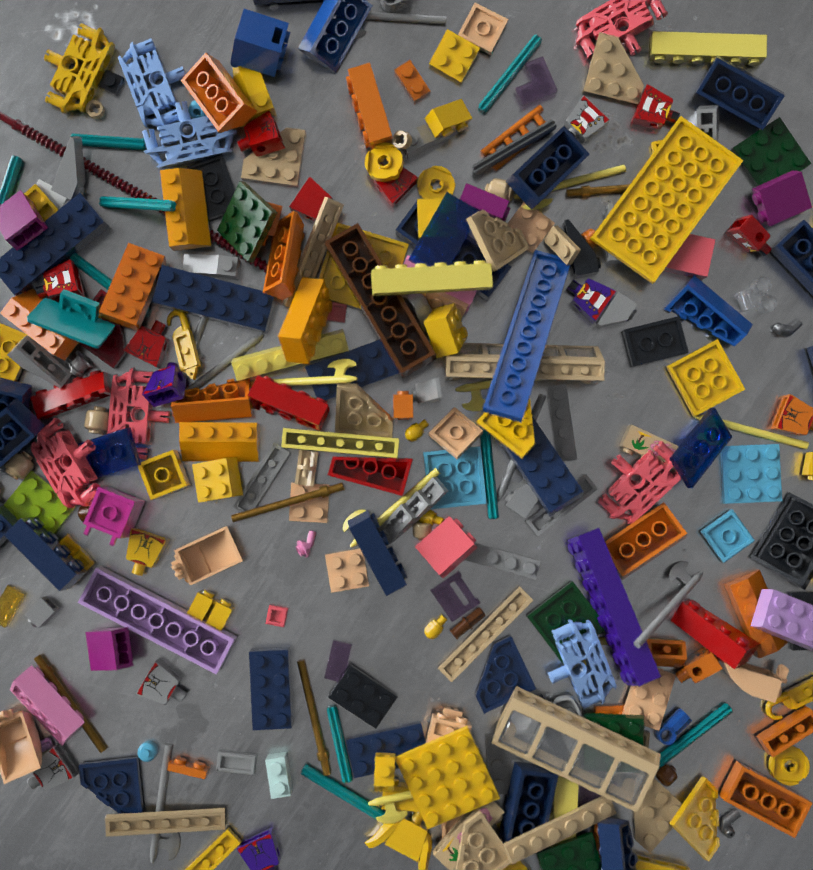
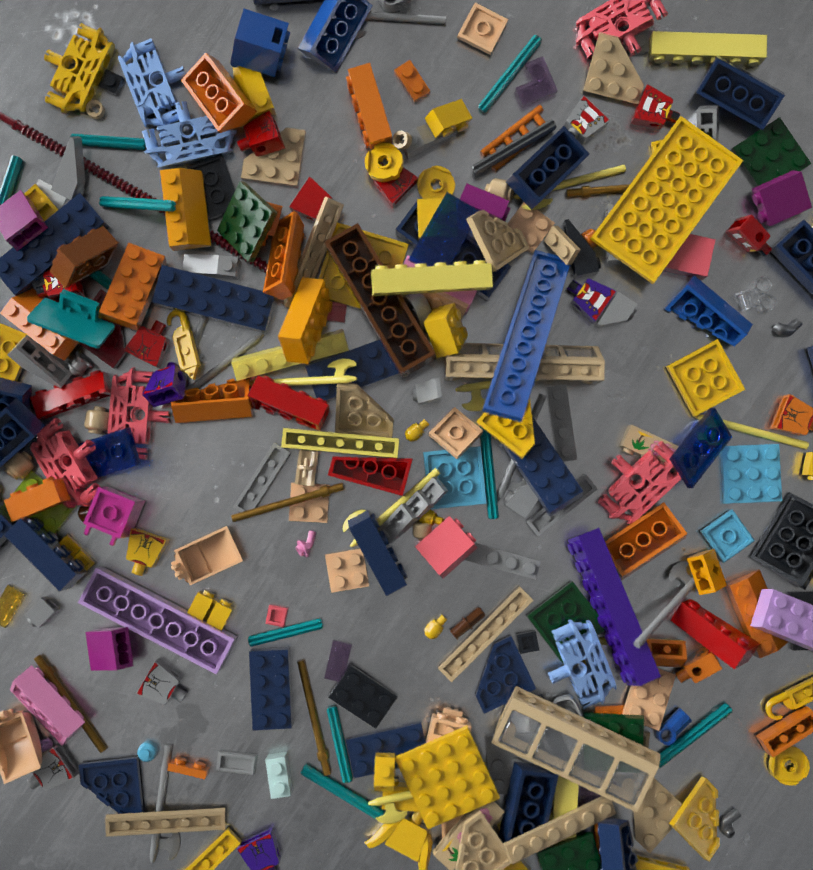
(36, 498): none -> orange brick
(83, 256): none -> dark orange brick
(164, 474): yellow brick -> none
(195, 110): medium azure piece -> none
(217, 479): yellow brick -> none
(219, 440): light orange slope -> none
(285, 632): none -> teal axle
(403, 406): orange brick -> none
(450, 601): clear purple plate -> none
(454, 55): yellow plate -> none
(527, 642): none -> black plate
(655, 341): black plate -> none
(666, 775): reddish brown piece -> none
(706, 572): none -> light orange brick
(758, 680): light nougat piece -> none
(765, 799): orange brick -> none

